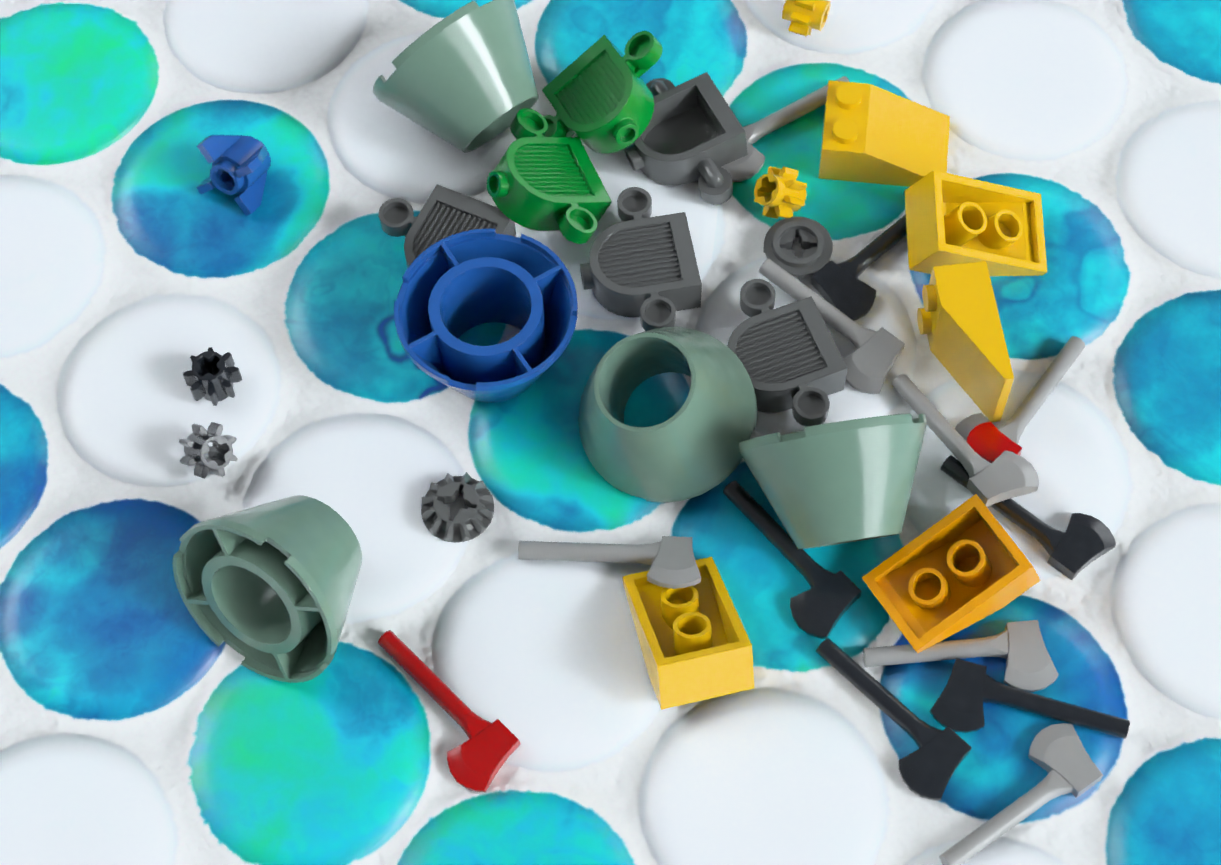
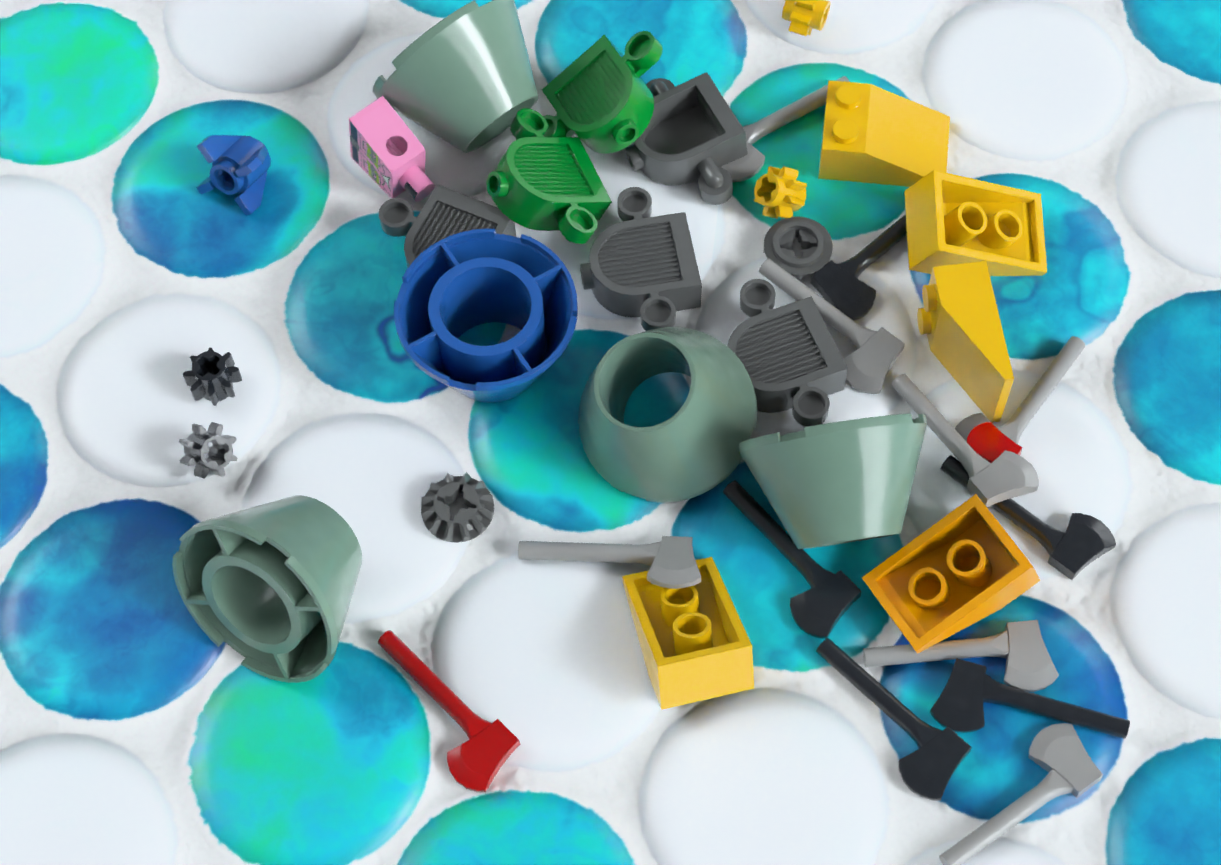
(389, 151): none -> bright pink torso

